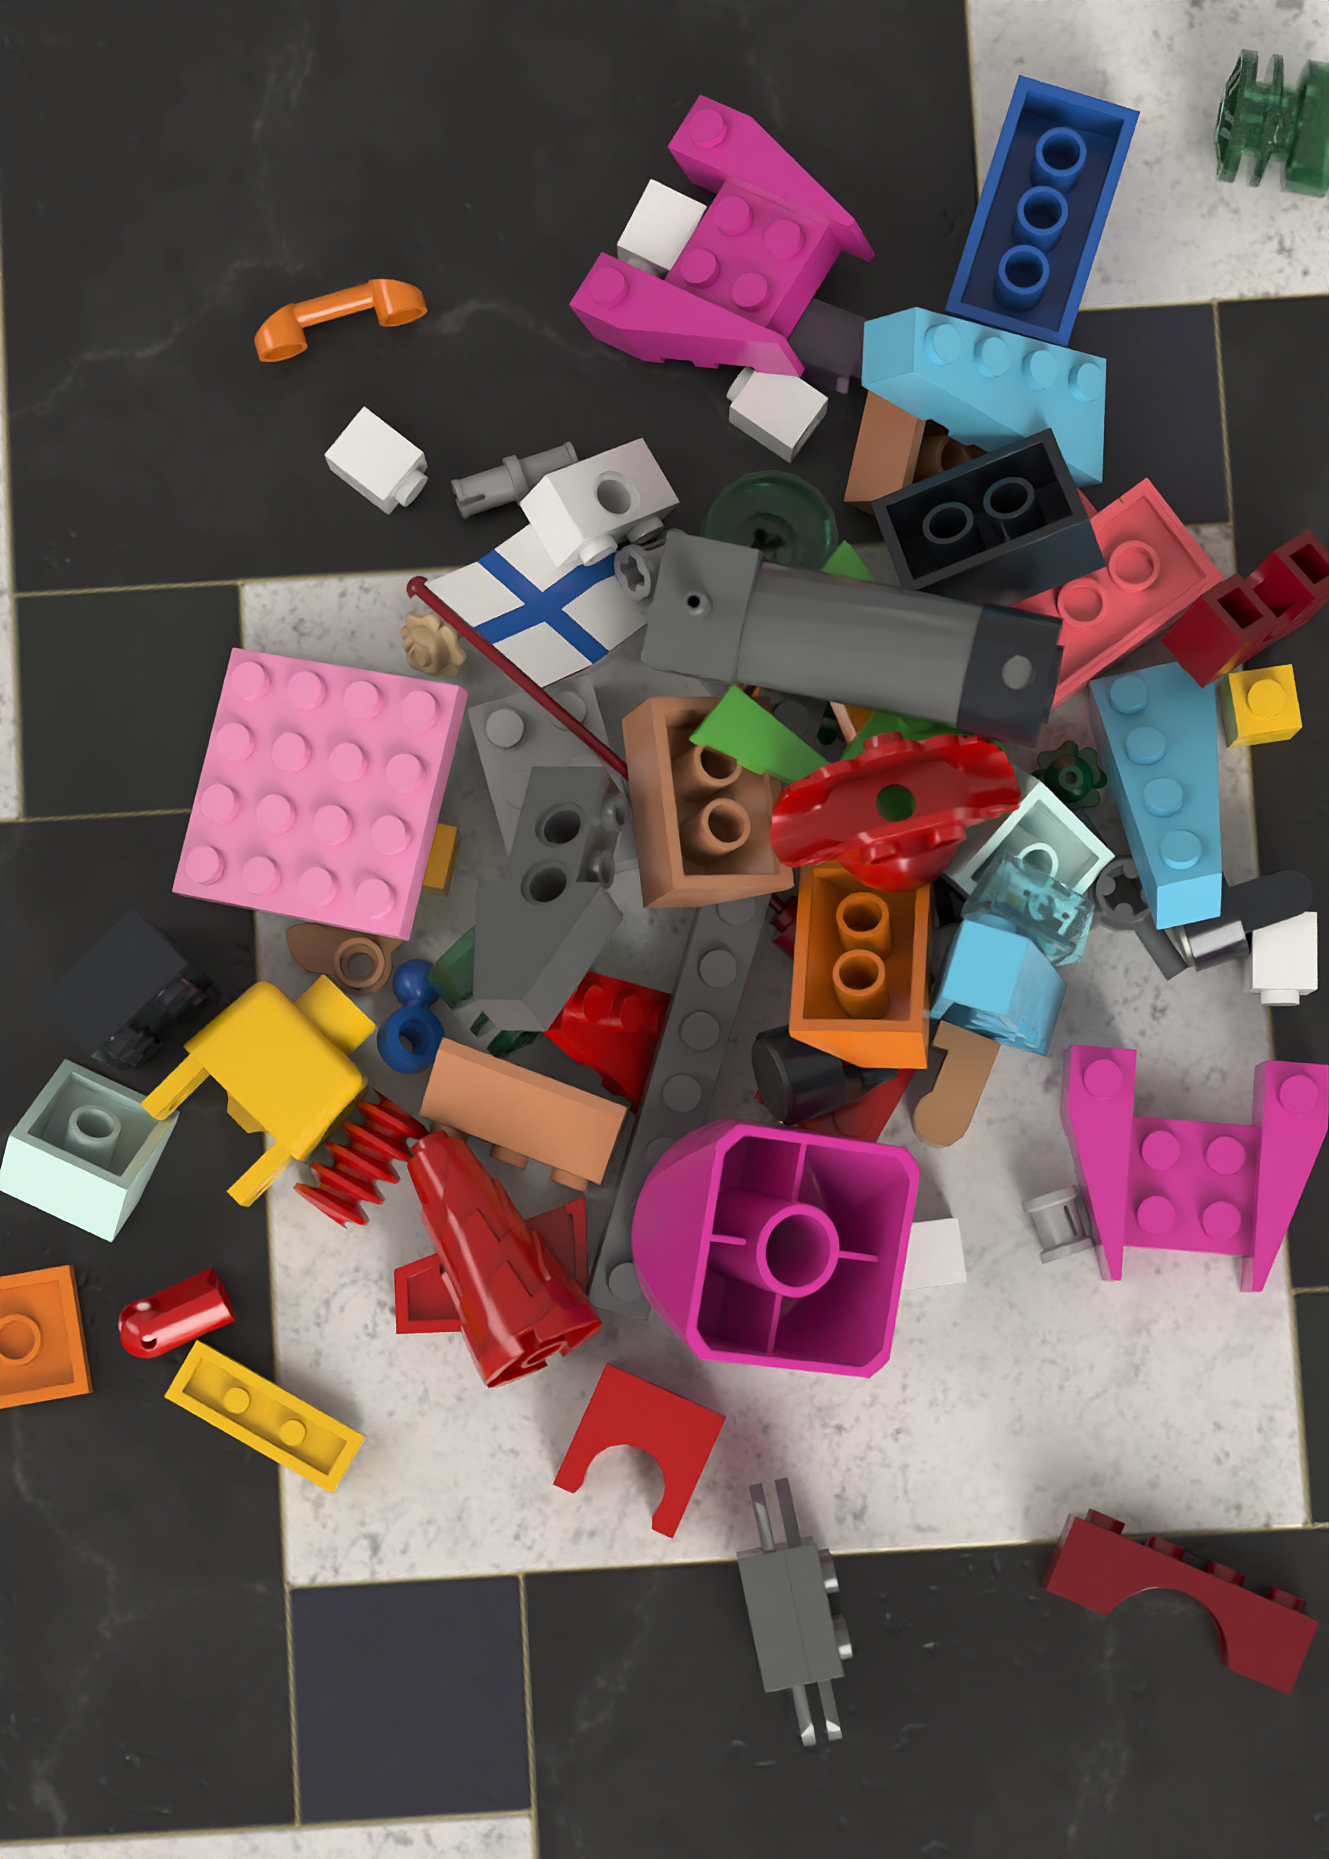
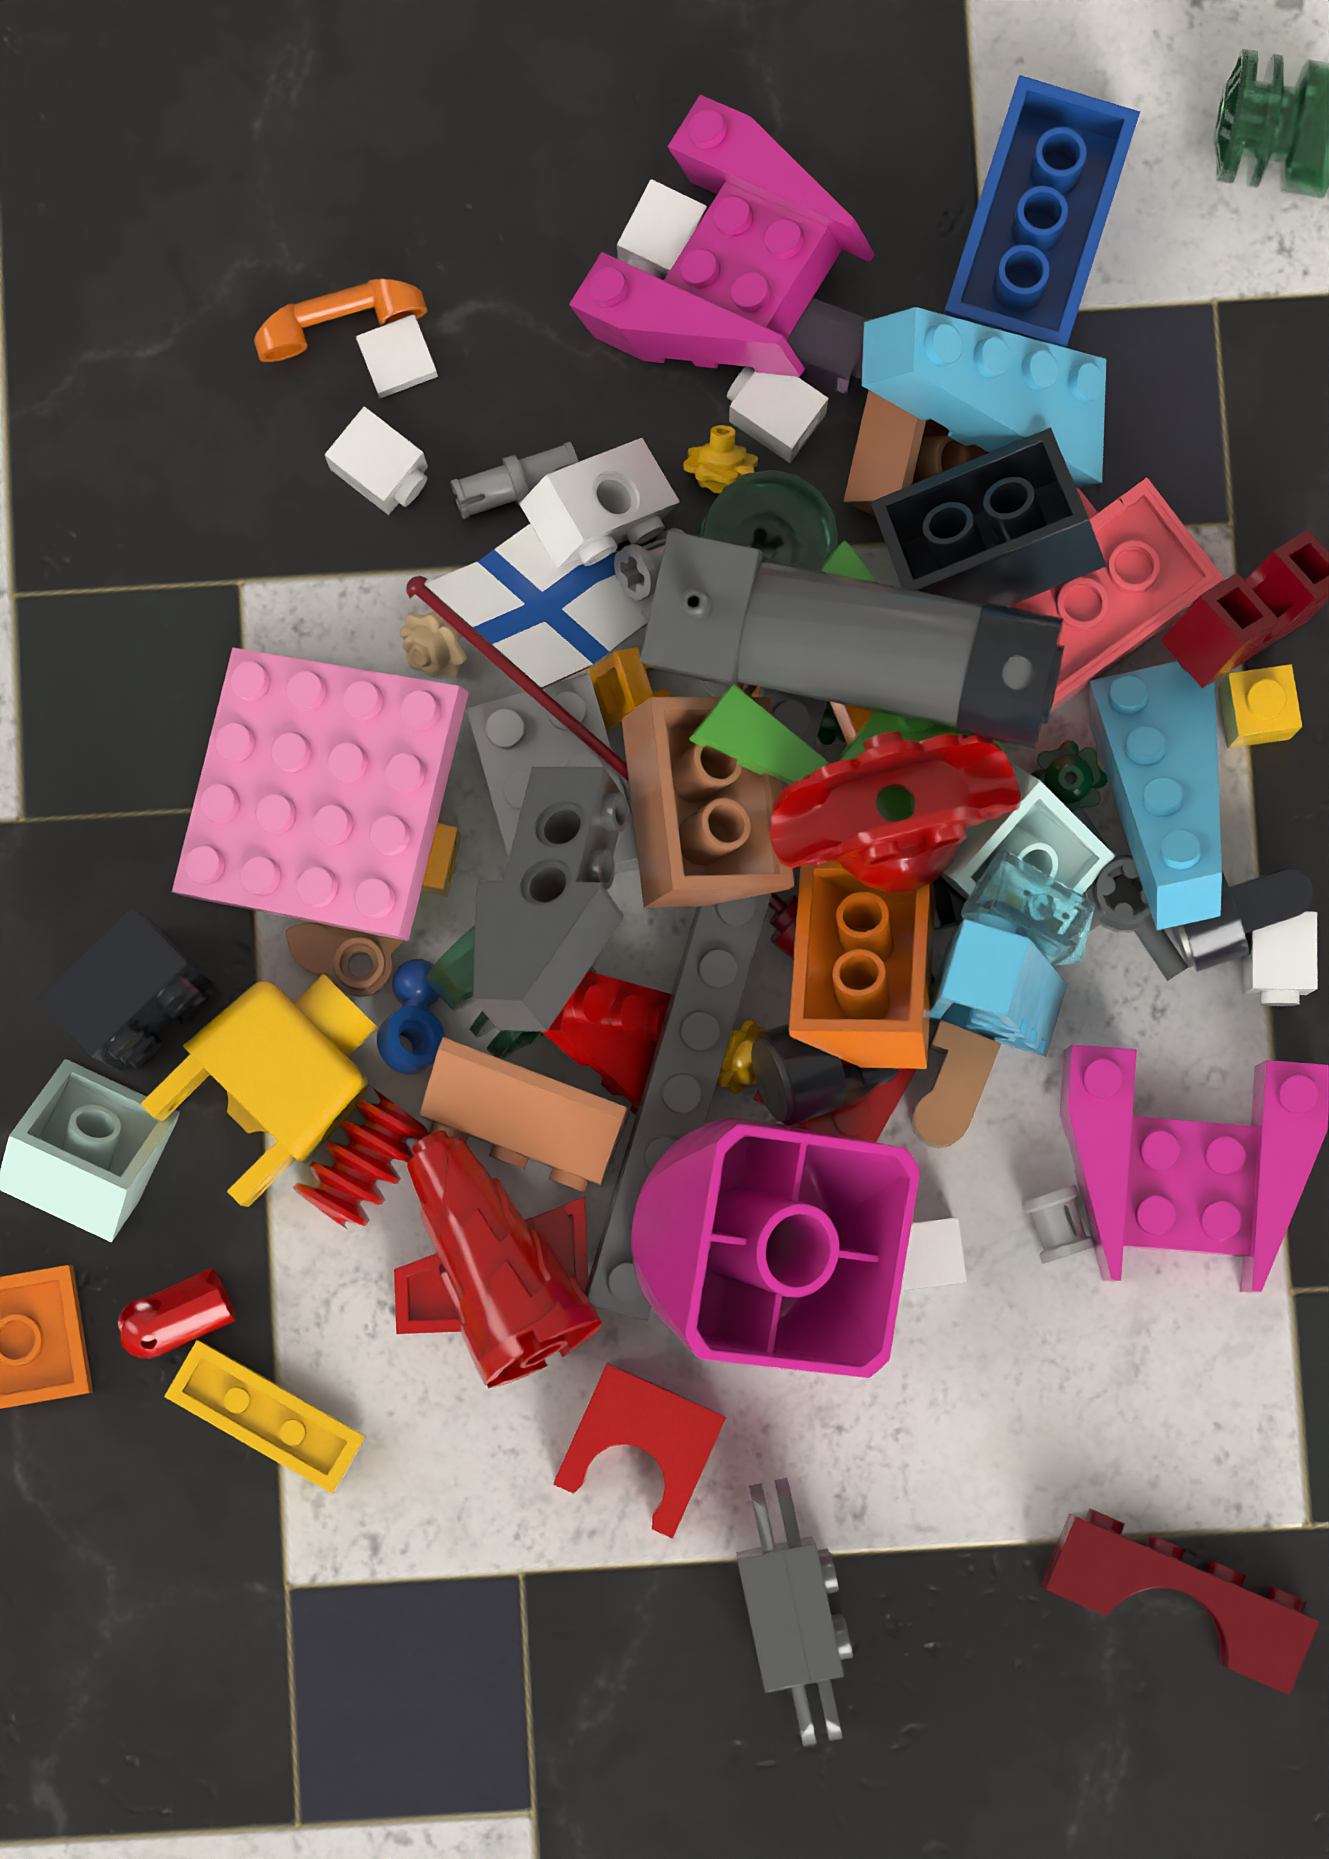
(396, 356): none -> white tile
(621, 685): none -> light orange tile
(720, 460): none -> yellow plant
(737, 1062): none -> yellow plant

